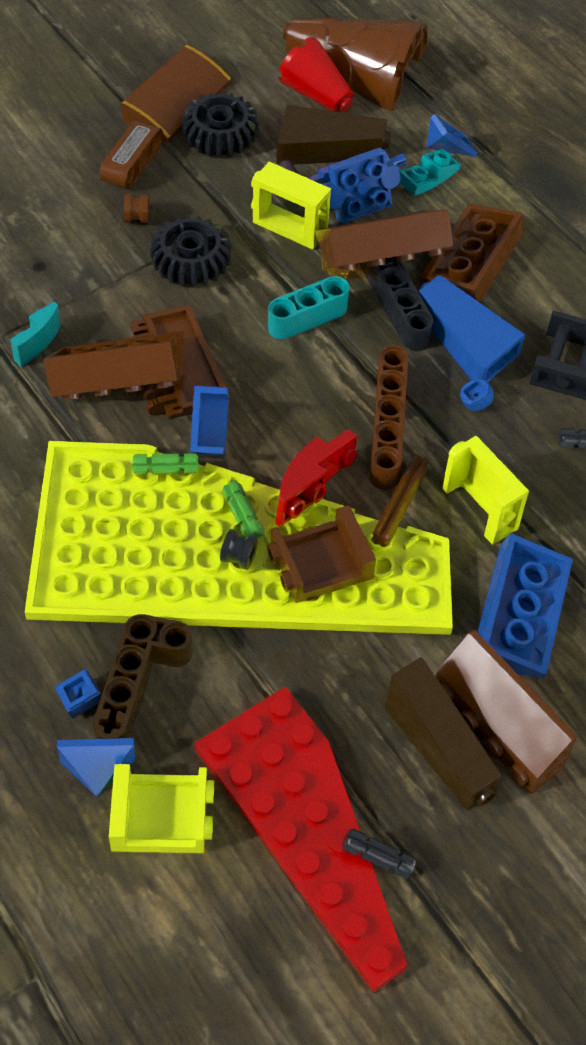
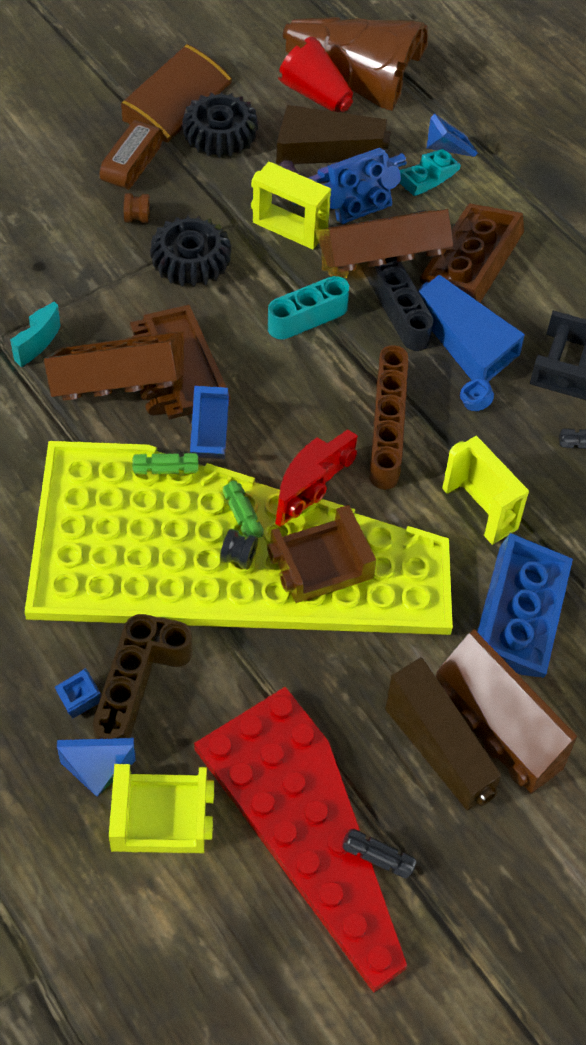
(400, 501): reddish brown axle -> none

